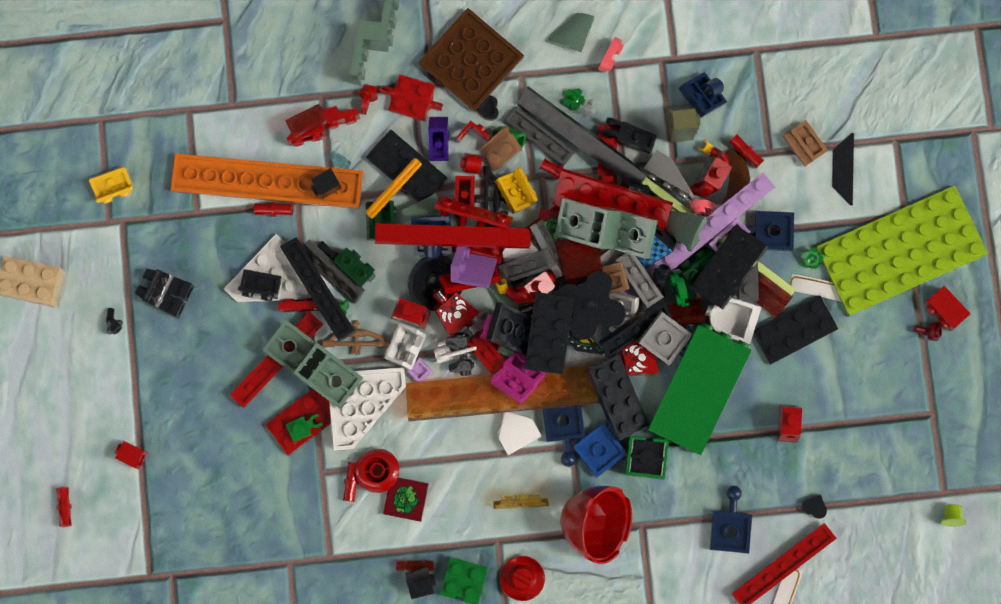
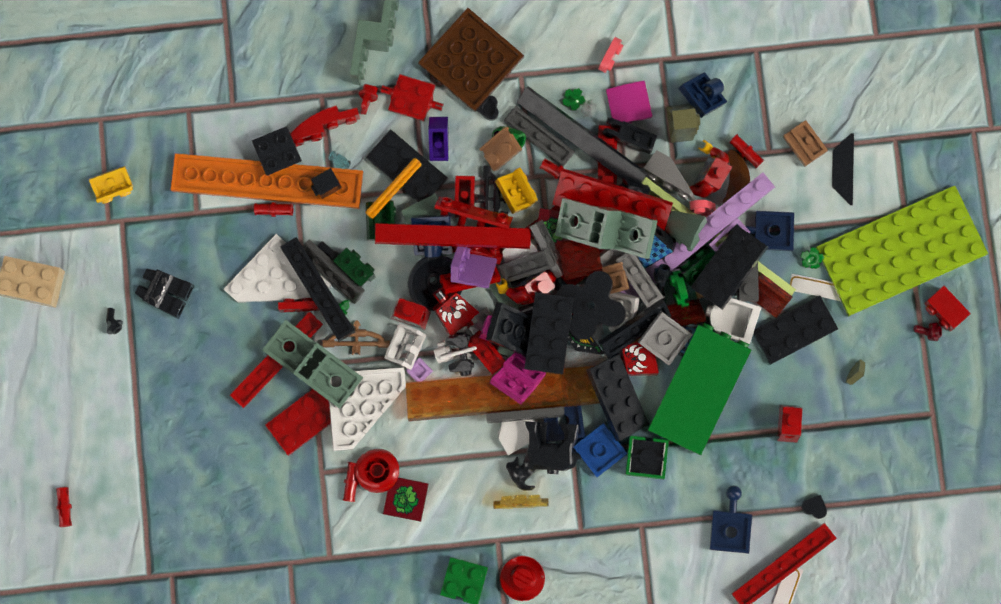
(130, 454): red brick -> none
(260, 284): black bracket -> none
(276, 150): none -> black plate
(301, 428): green plate -> none
(306, 121): clear red plate -> none
(414, 565): clear red axle -> none
(420, 582): black brick -> none
(471, 163): red plate -> none
(478, 129): red bracket -> none
(525, 415): none -> dark grey tile
(544, 455): none -> black animal
(573, 32): sand green slope -> none
(597, 522): red piece -> none
(629, 102): none -> dark pink slope
(856, 372): none -> olive tile
(953, 516): lime piece -> none

